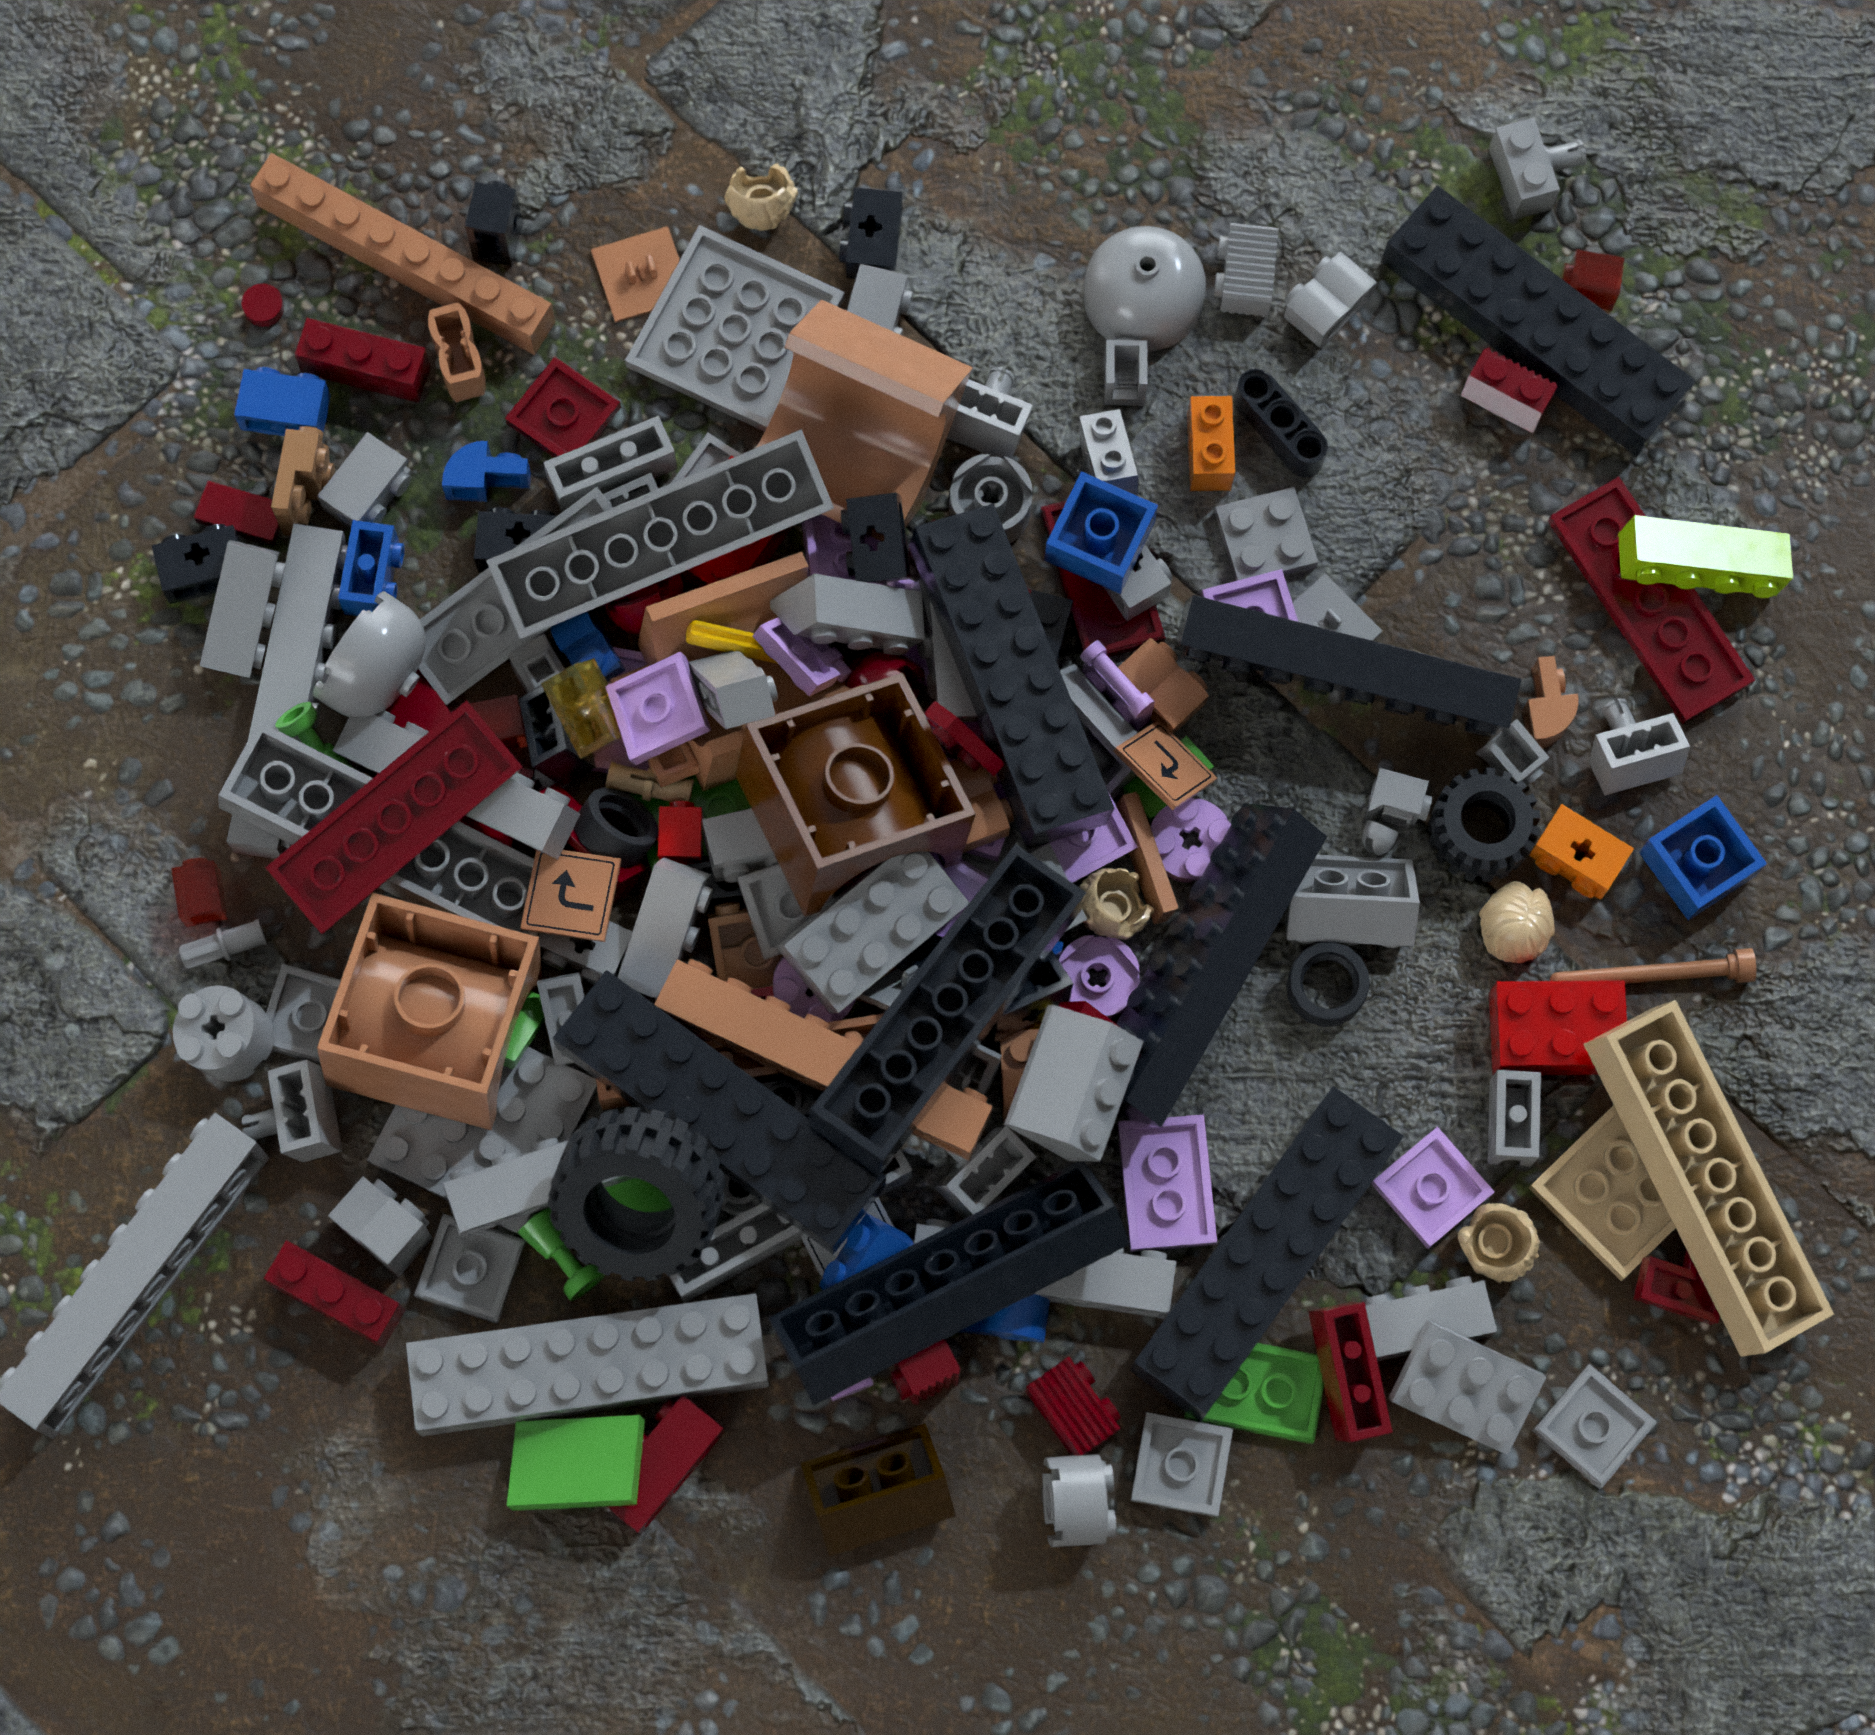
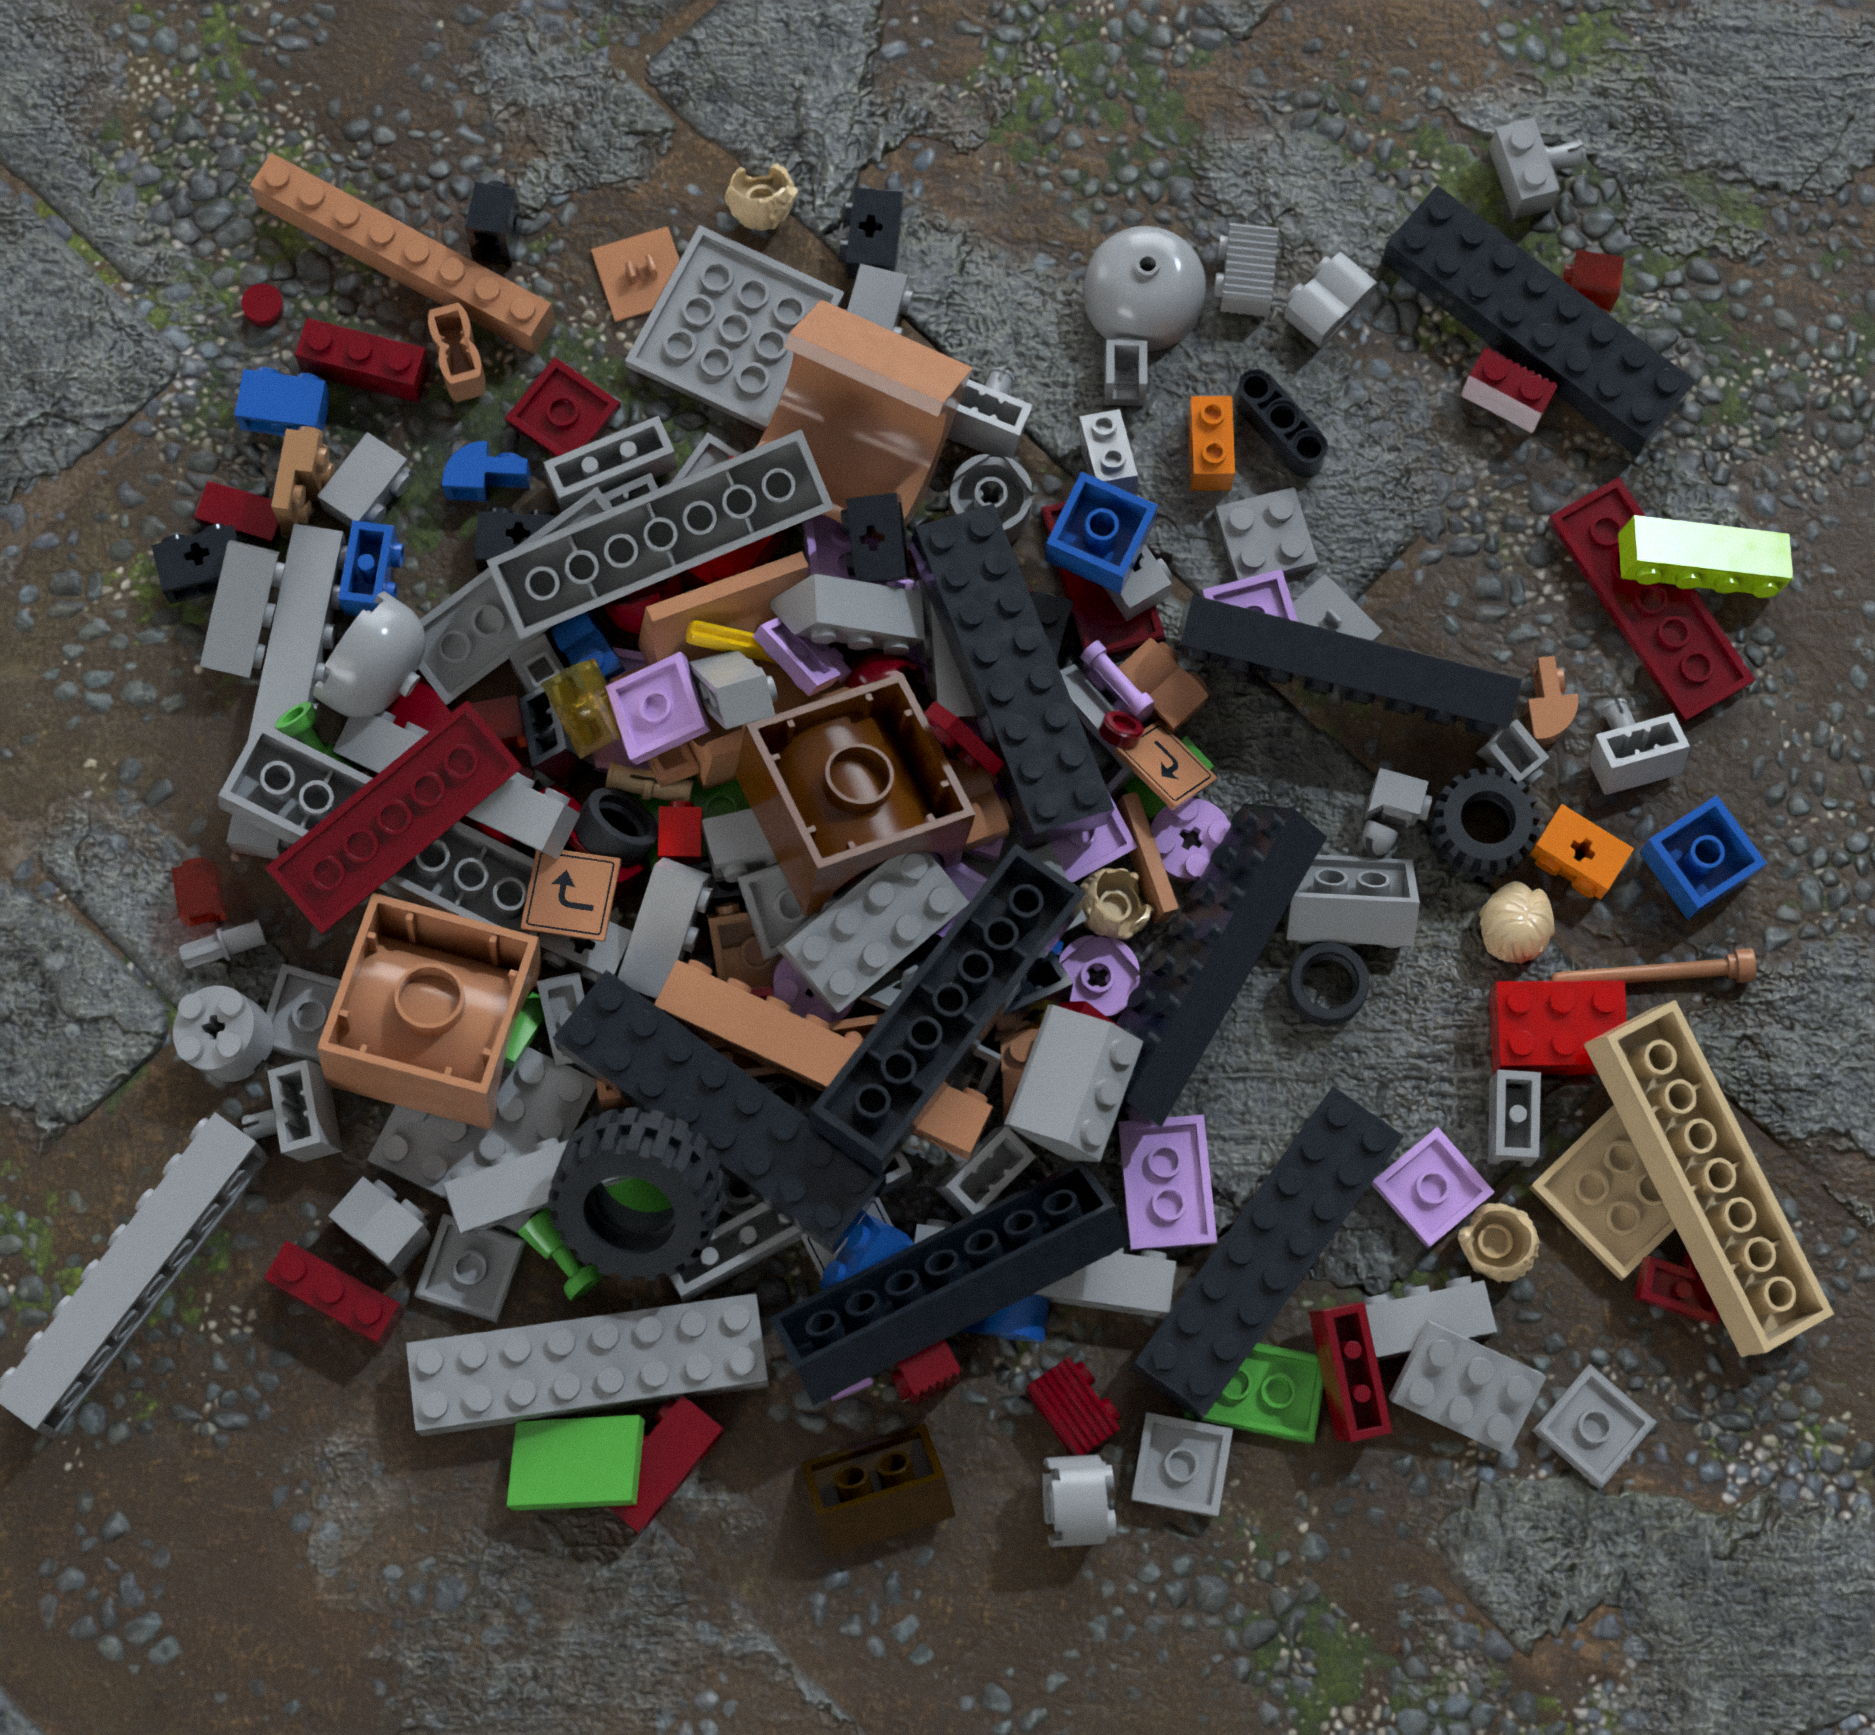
(1121, 729): none -> dark red tile

